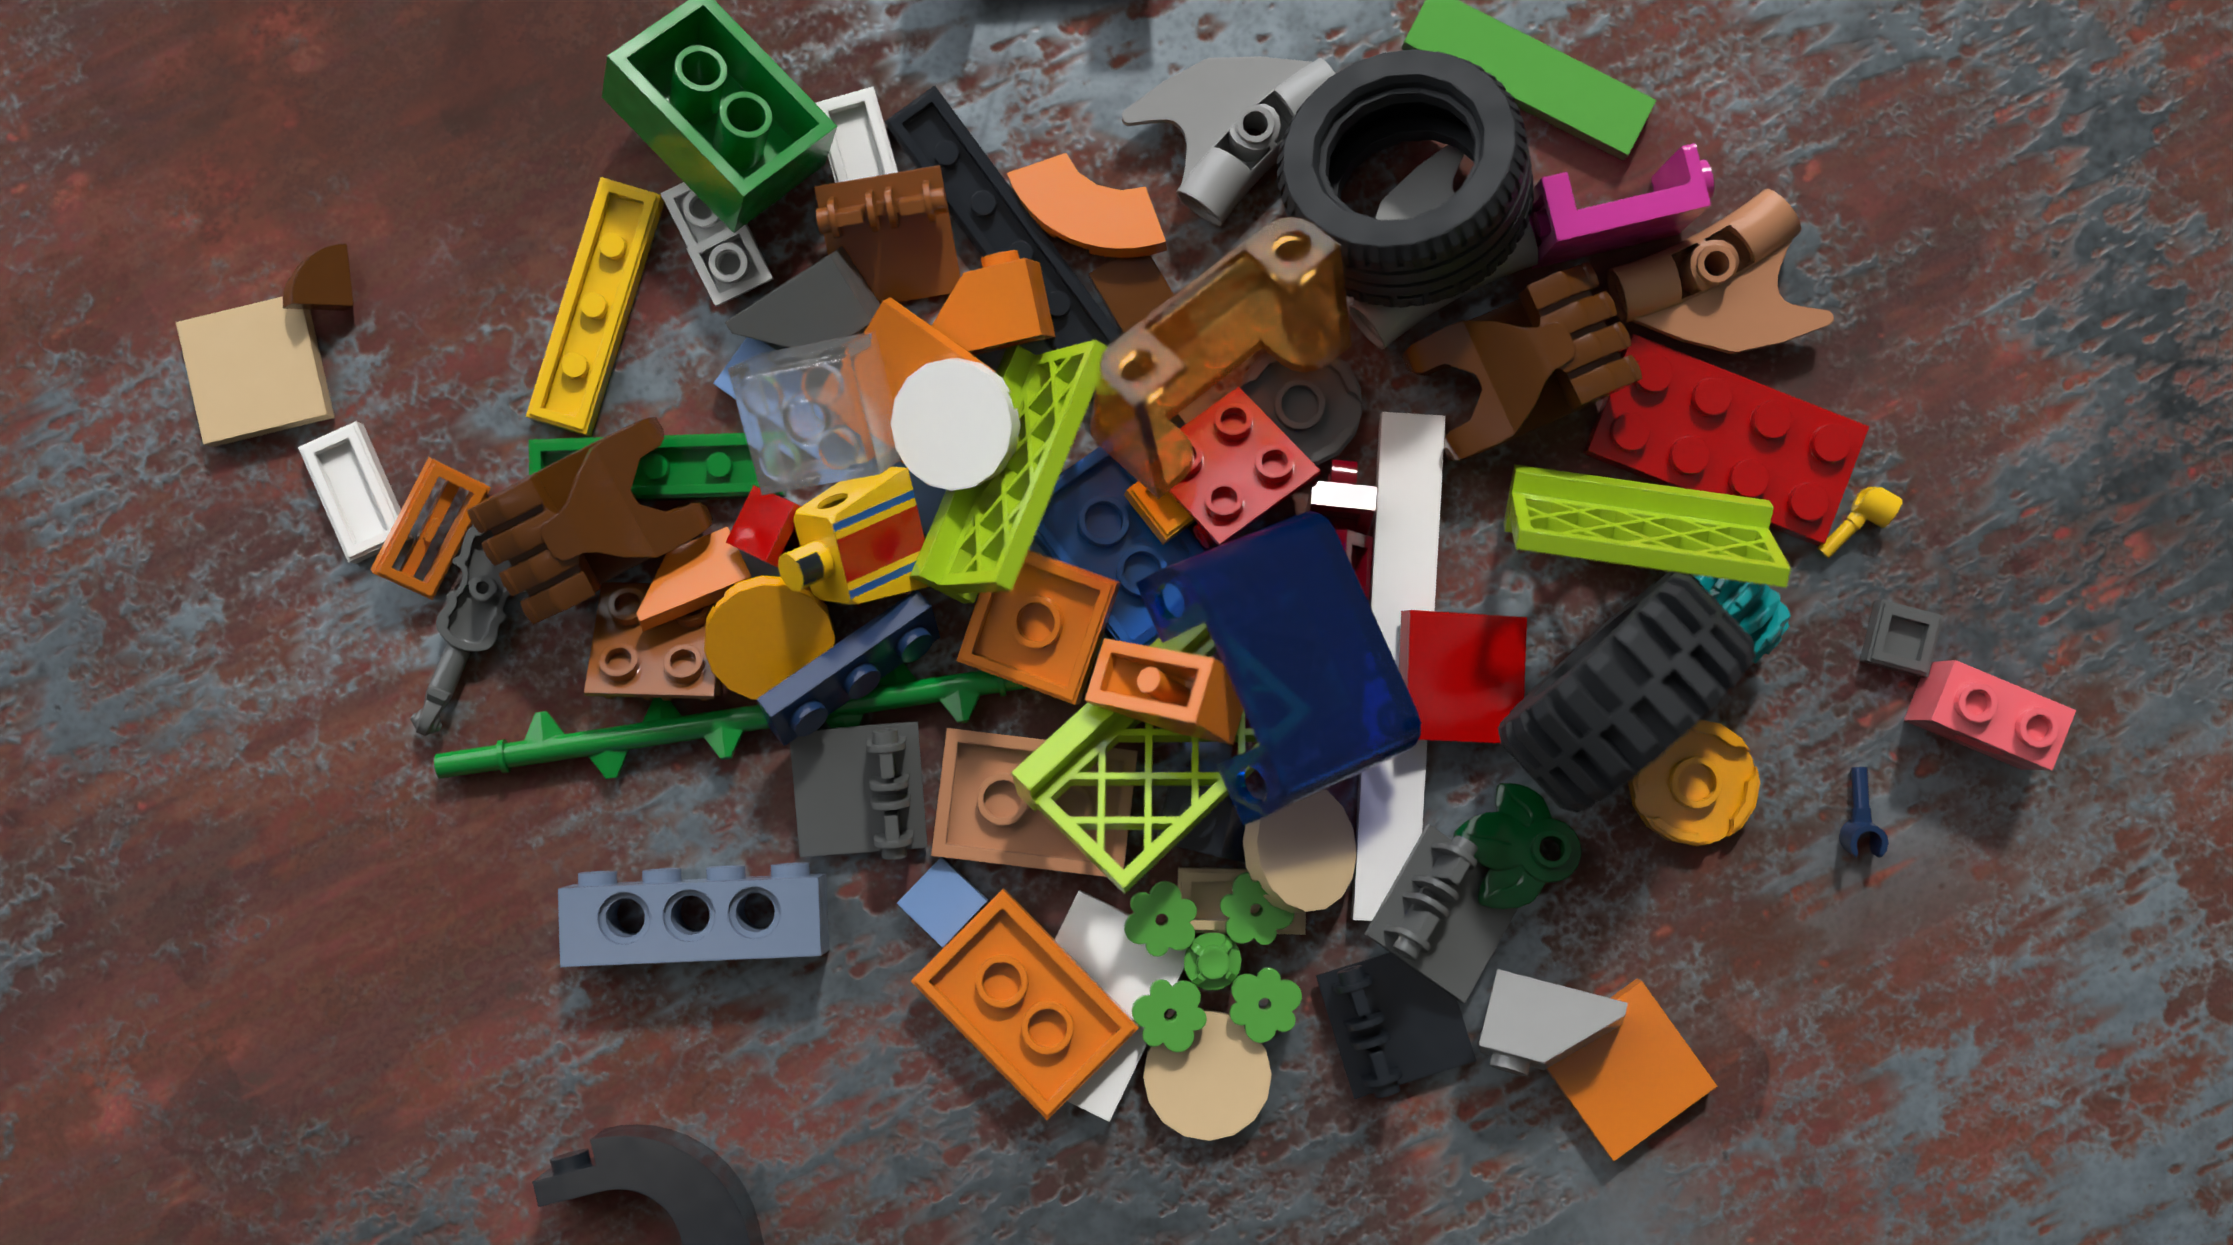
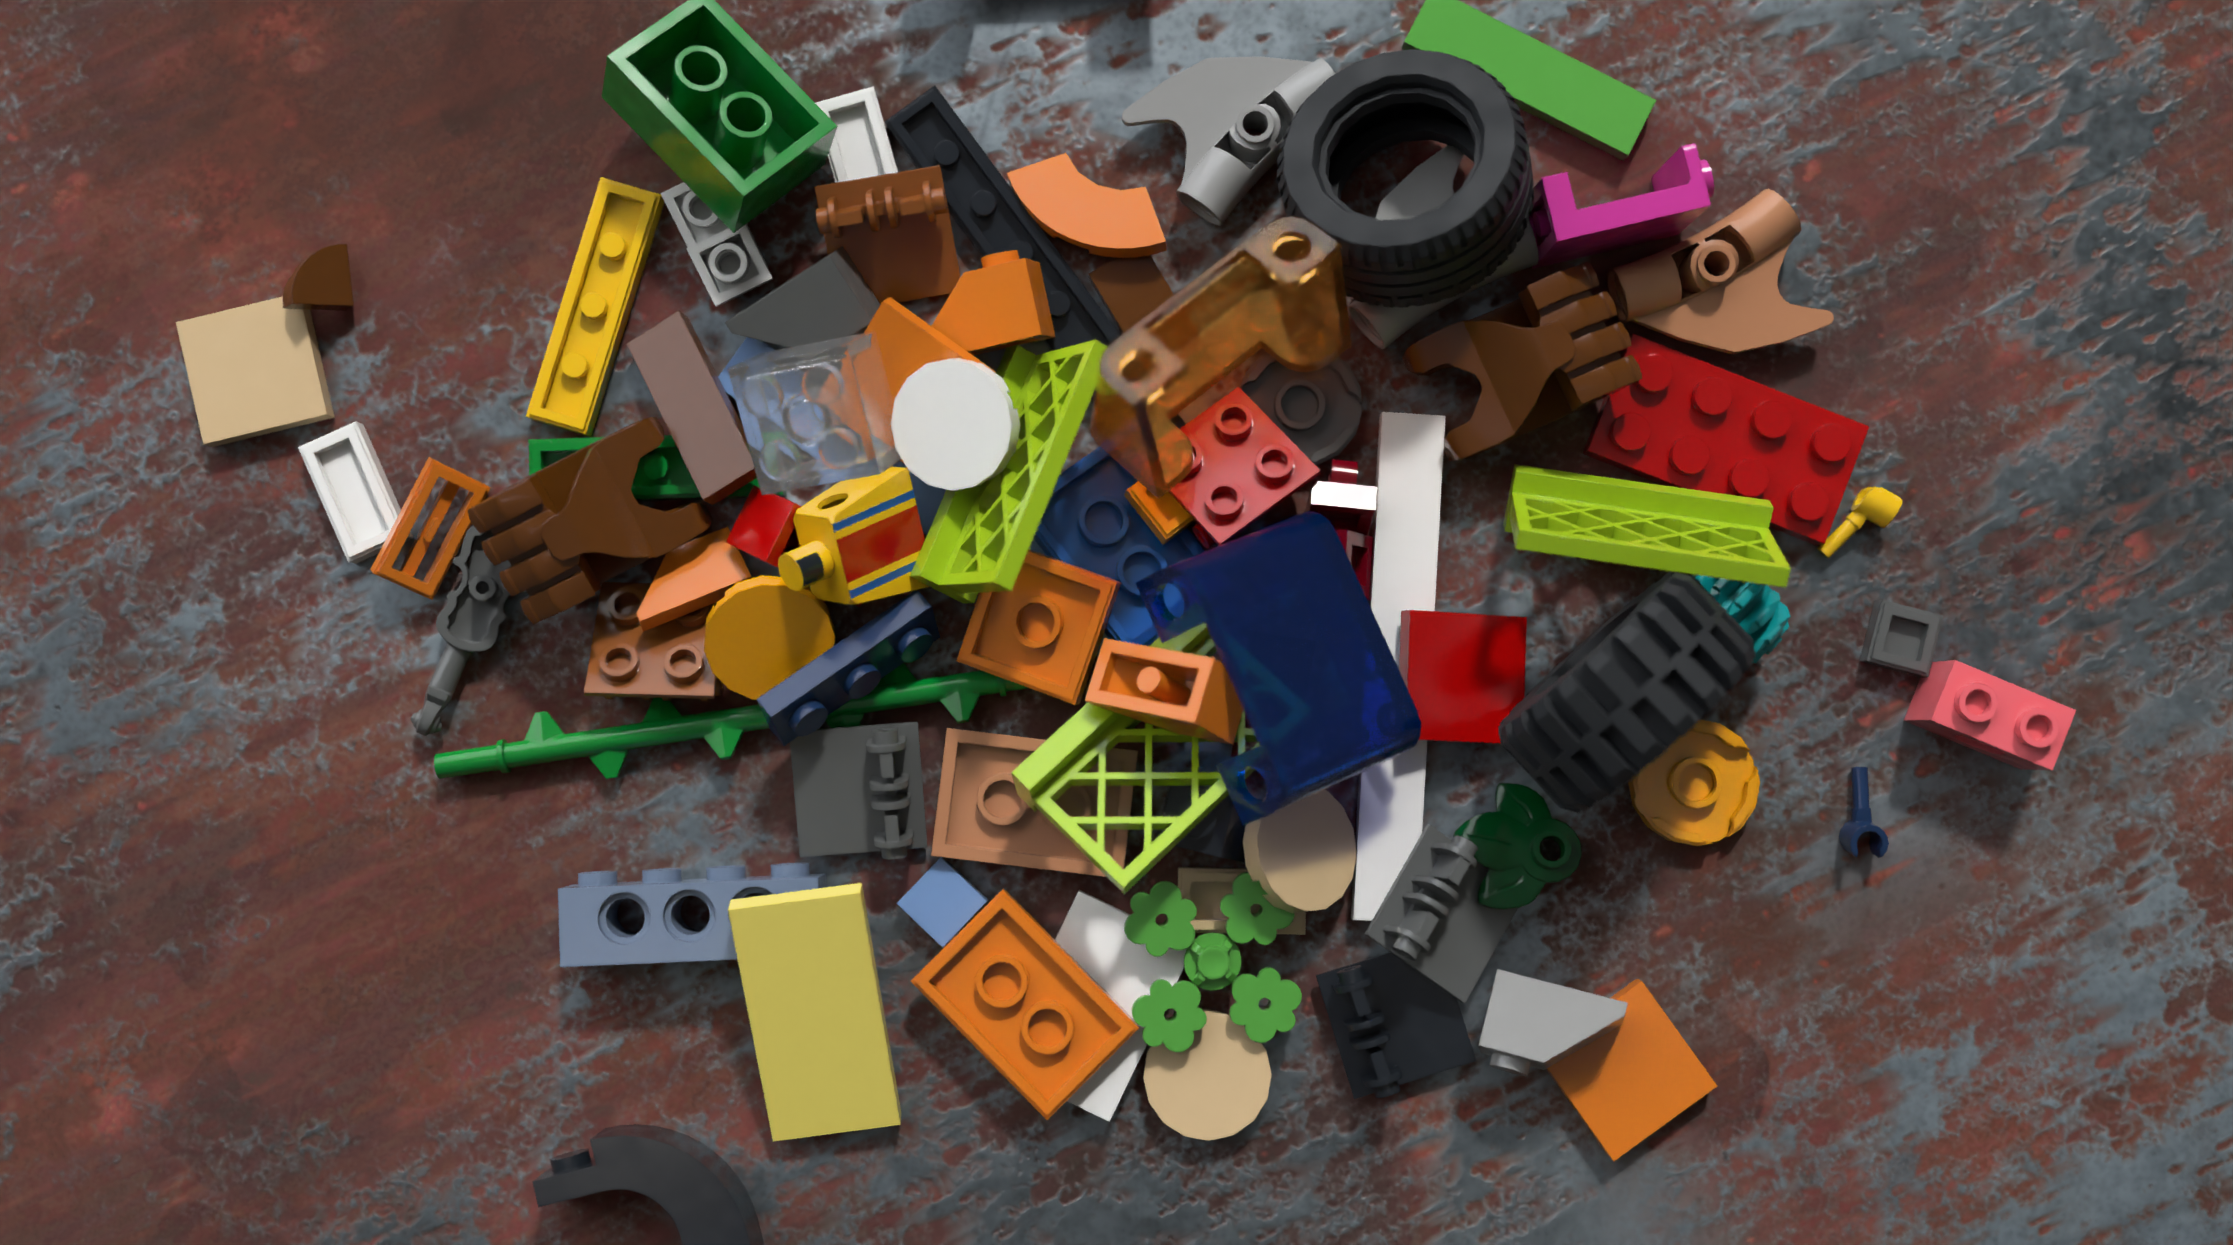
(694, 407): none -> tile
(815, 1011): none -> light yellow tile

